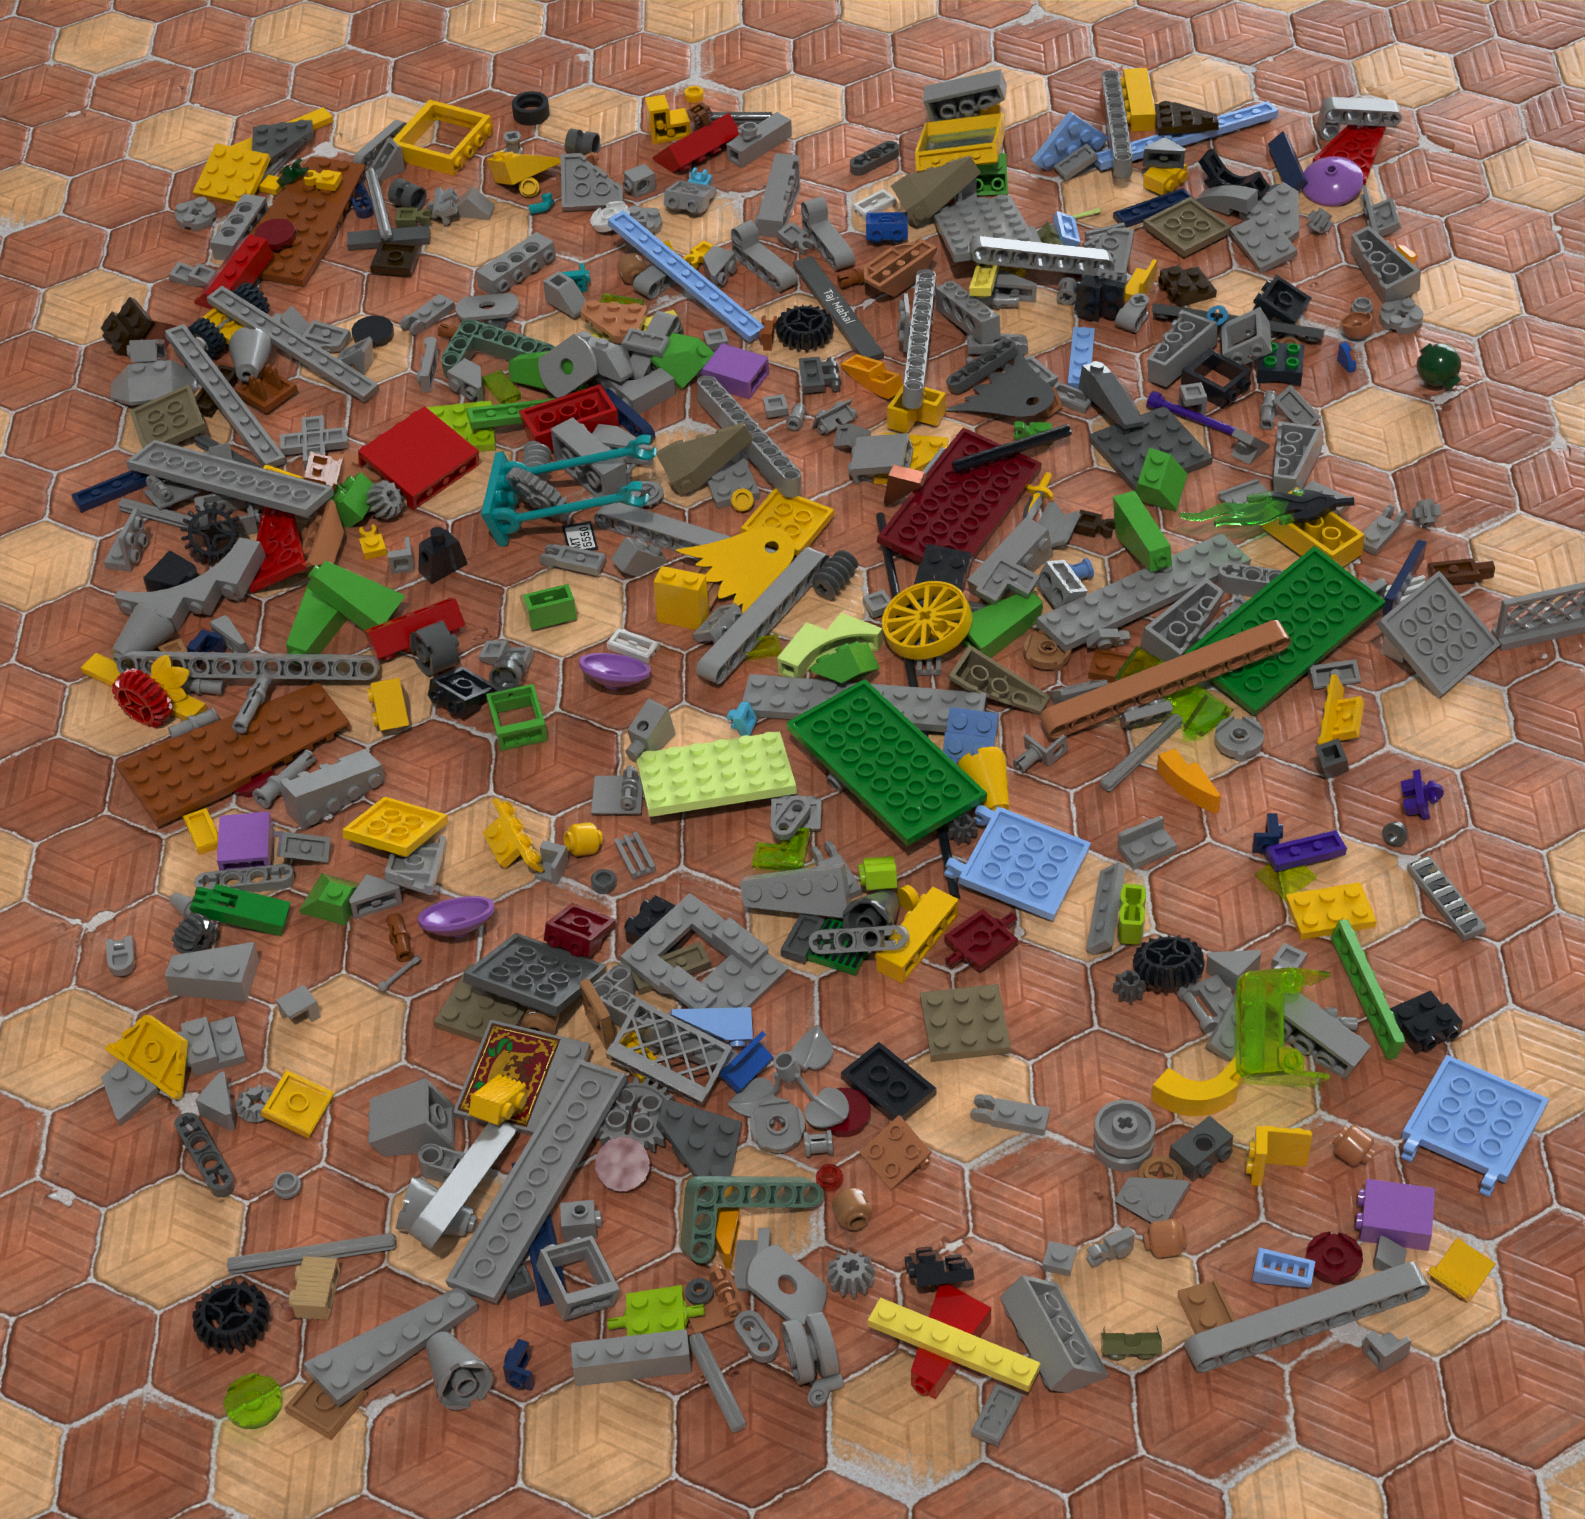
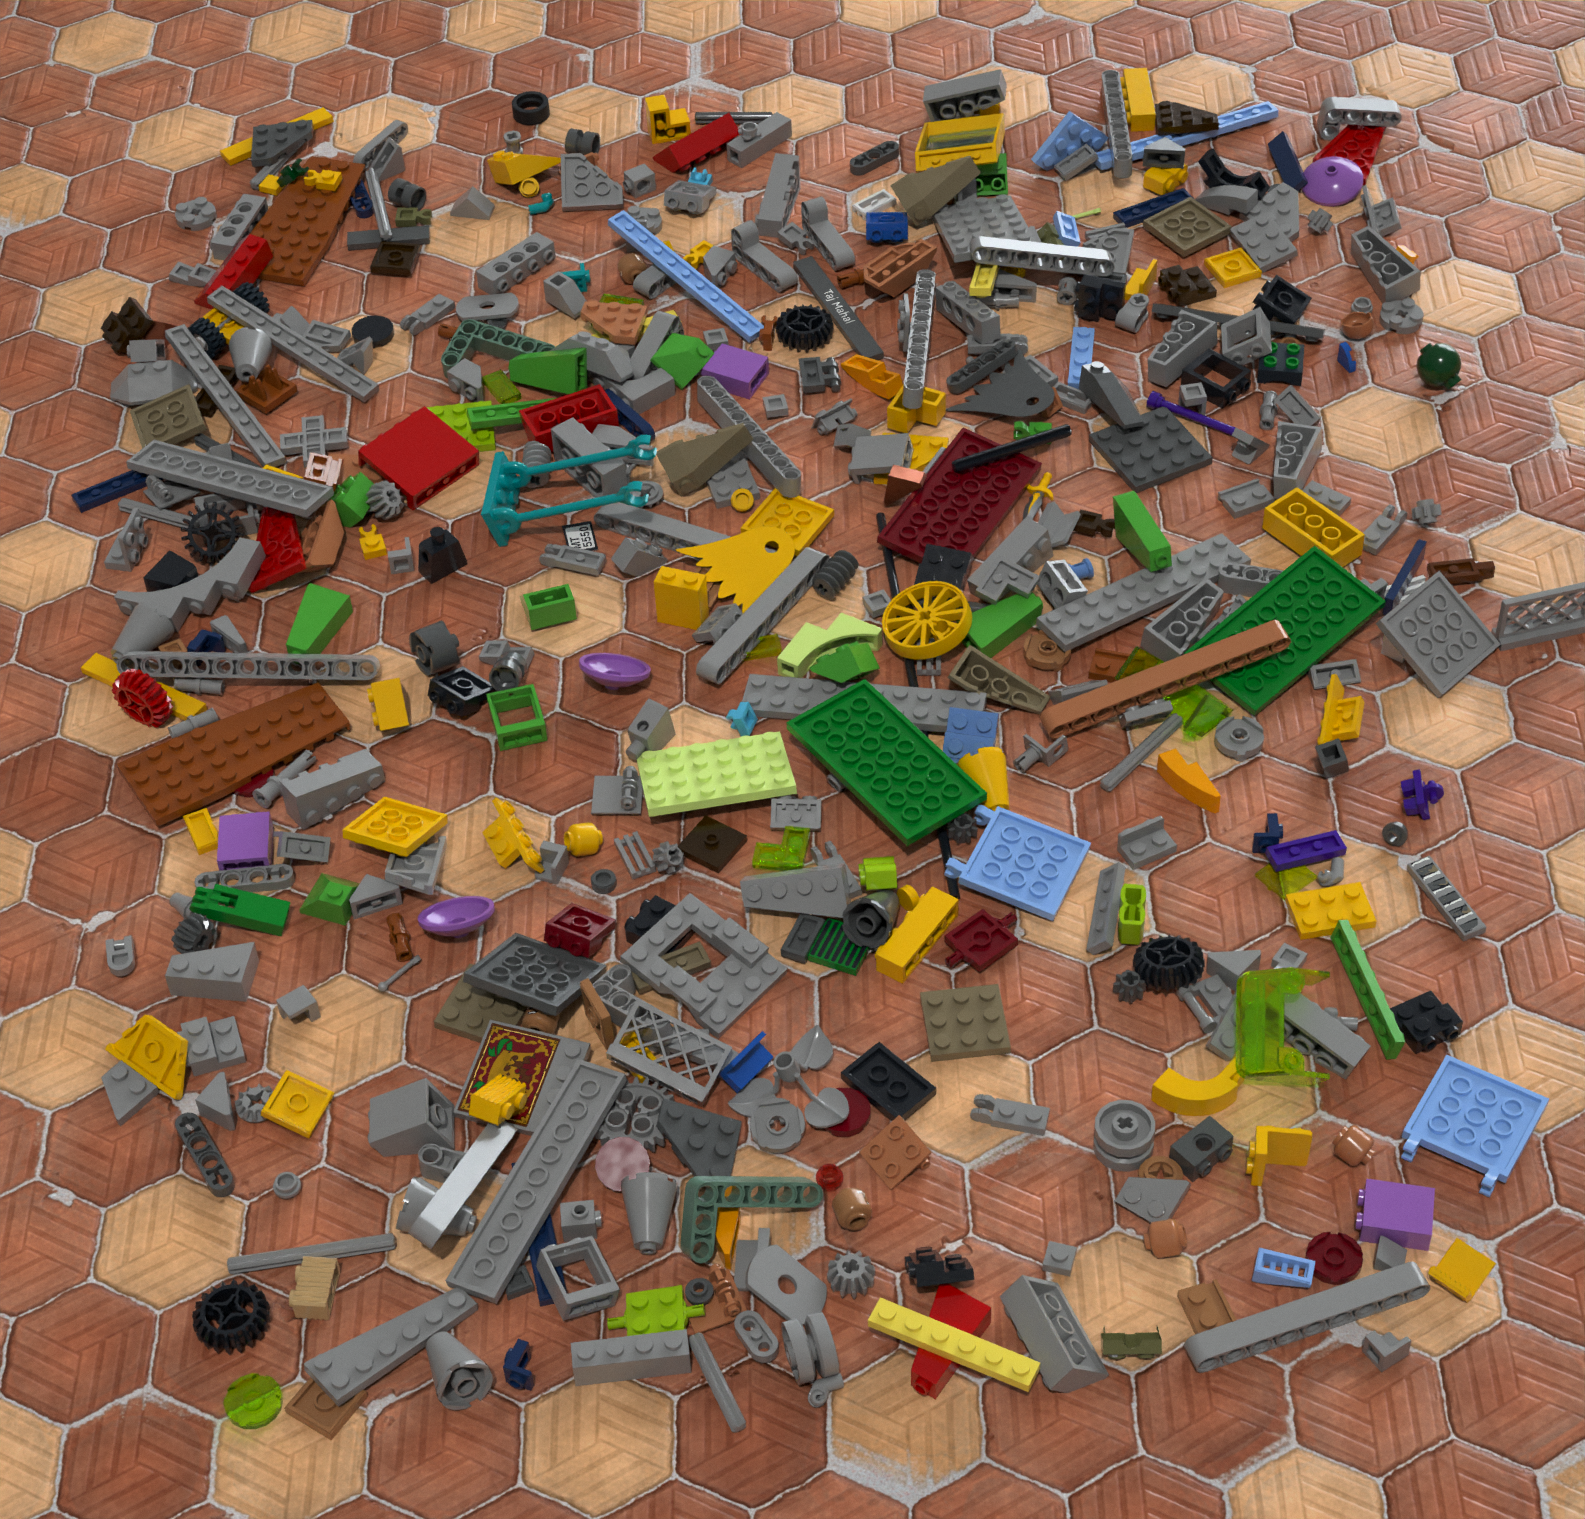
(170, 677): yellow plate -> none
(231, 174): yellow plate -> none
(255, 697): light grey pin -> none
(277, 232): dark red tile -> none
(353, 595): bright green slope -> none
(394, 634): red brick -> none
(428, 364): light grey plate -> none
(436, 161): yellow window -> none
(443, 204): light grey hips -> none
(535, 491): light grey gear -> none
(583, 362): light grey piece -> none
(600, 217): white tile -> none
(631, 648): white tile -> none
(645, 342): light grey plate -> none
(648, 1208): none -> light grey cone
(667, 857): none -> light grey gear
(694, 94): yellow tile -> none
(700, 114): reddish brown hinge -> none
(712, 844): none -> dark brown plate
(725, 1024): light blue slope -> none
(788, 818): light grey plate -> none
(795, 419): light grey pin -> none
(818, 1143): light grey bush -> none
(858, 935): light grey beam -> none
(997, 1415): light grey plate -> none
(1100, 272): light grey tile -> none
(1105, 638): light grey plate -> none
(1114, 1246): light grey plate -> none
(1161, 480): bright green slope -> none
(1222, 310): dark azure bush -> none
(1232, 267): none -> yellow tile
(1266, 507): clear neon green piece -> none
(1334, 876): none -> light grey arm

